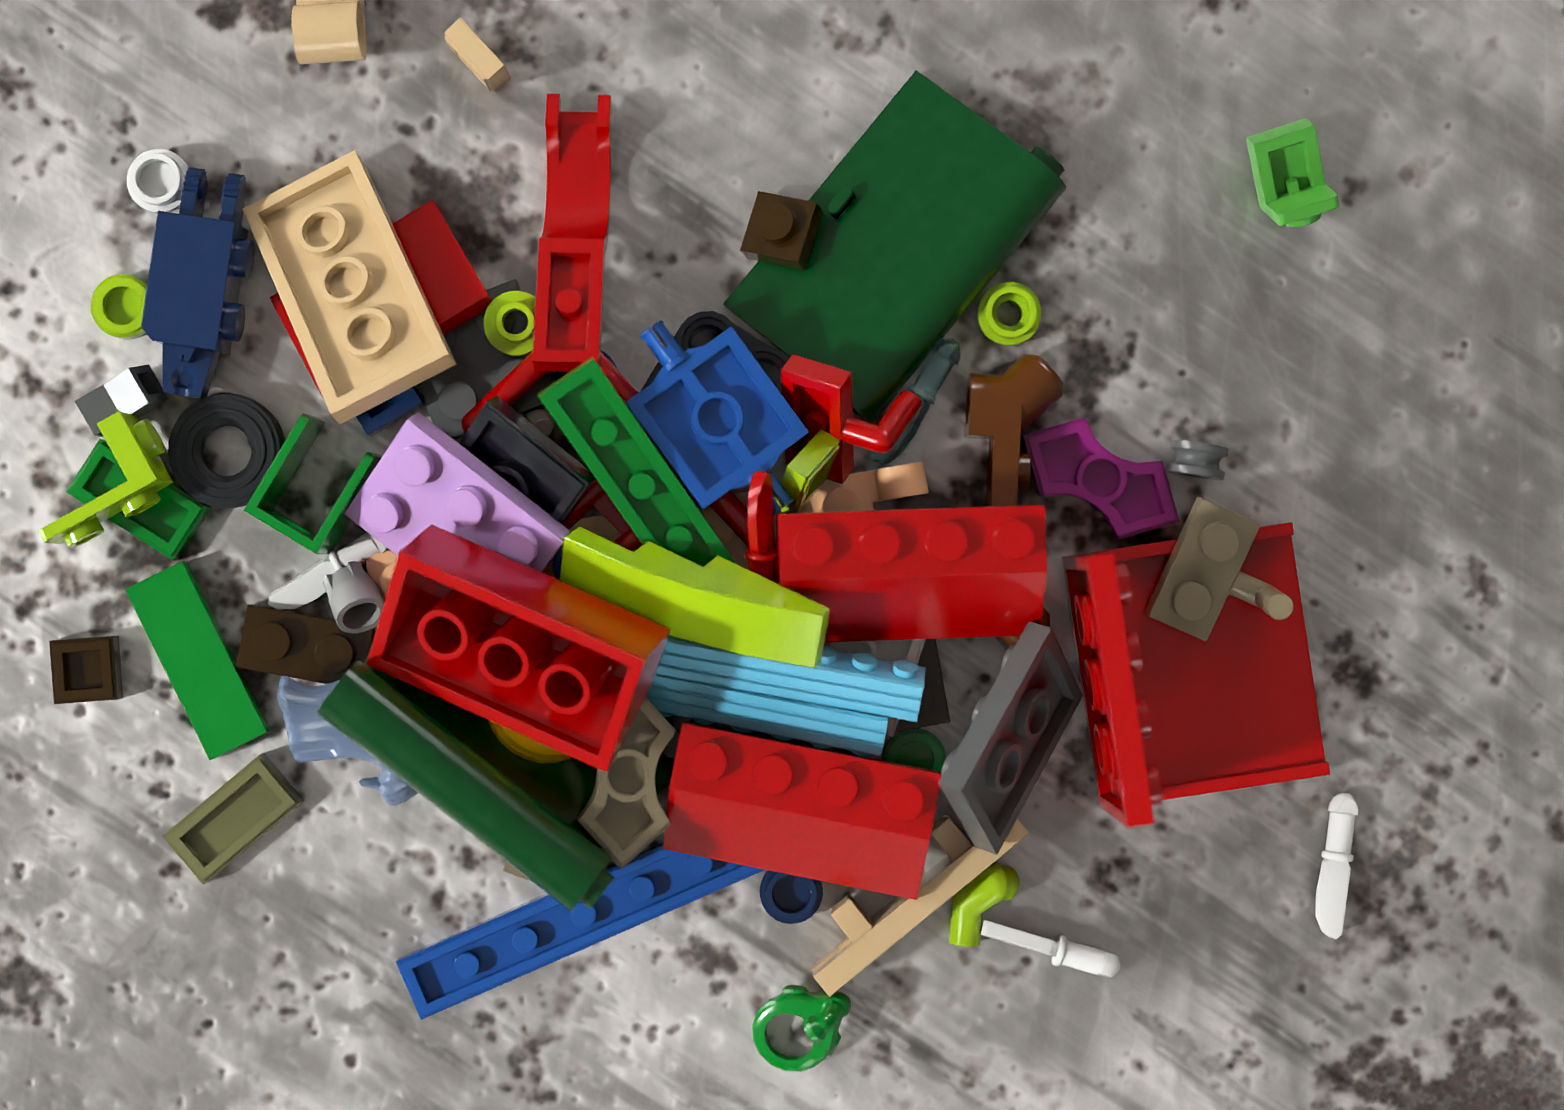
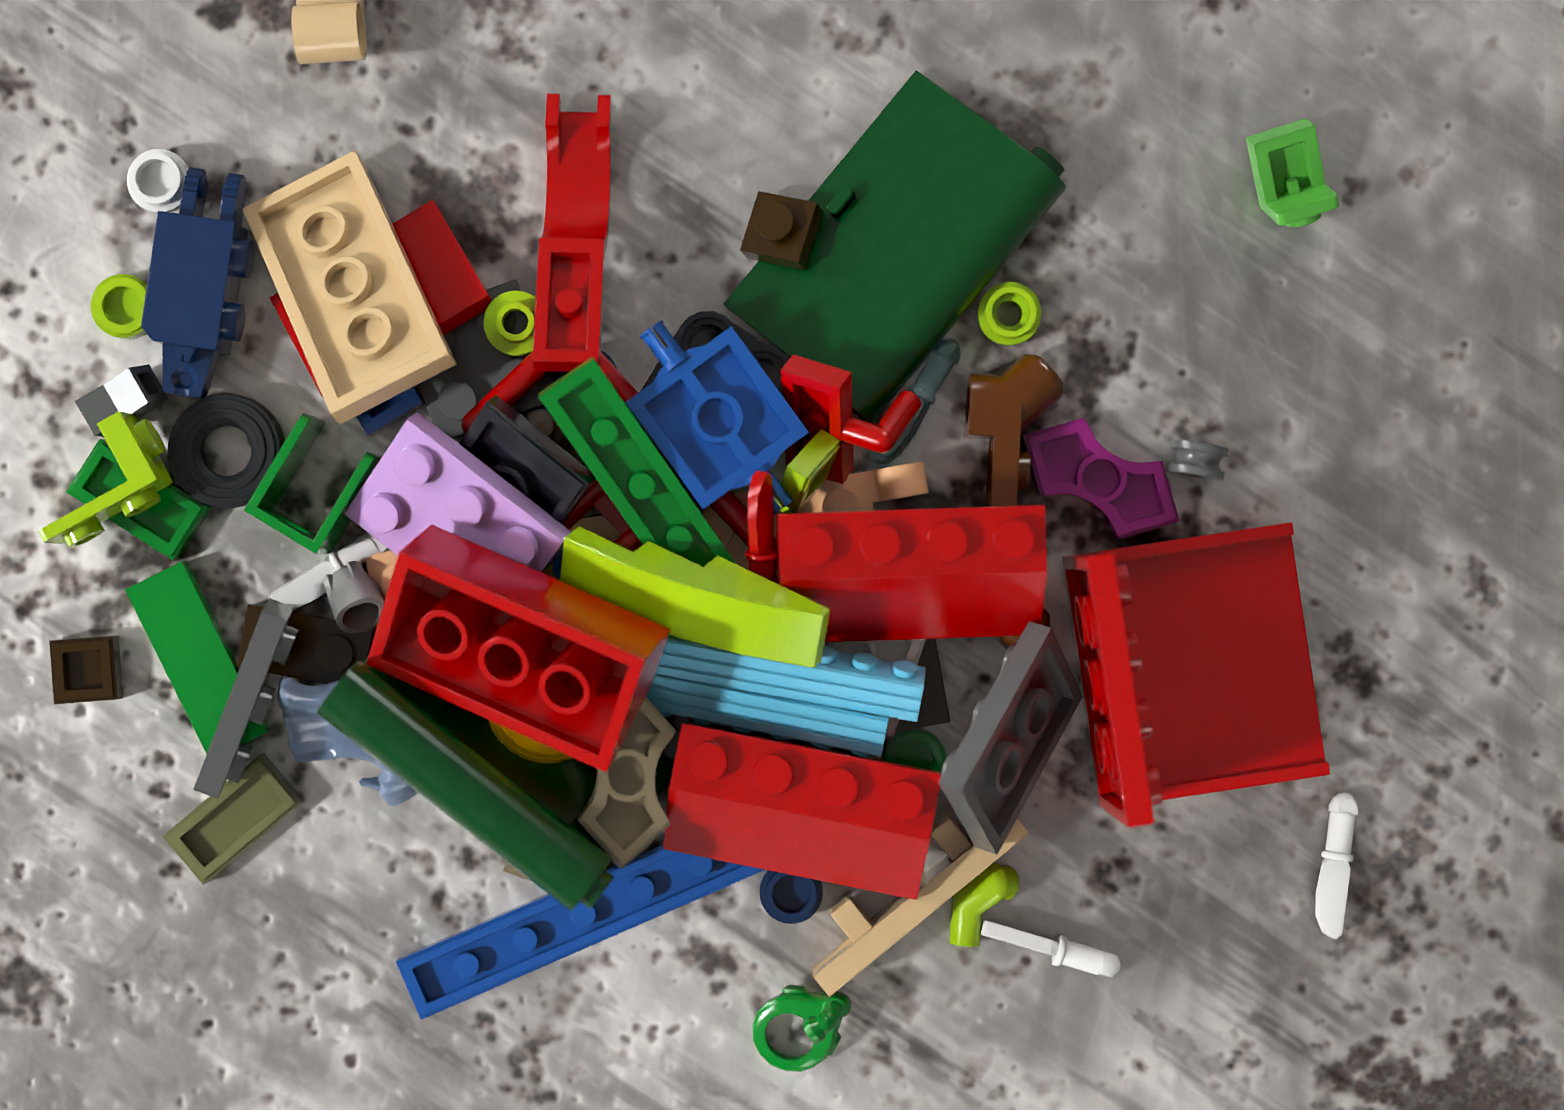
(247, 699): none -> dark grey plate
(476, 55): tan tile -> none
(1207, 569): dark tan plate -> none

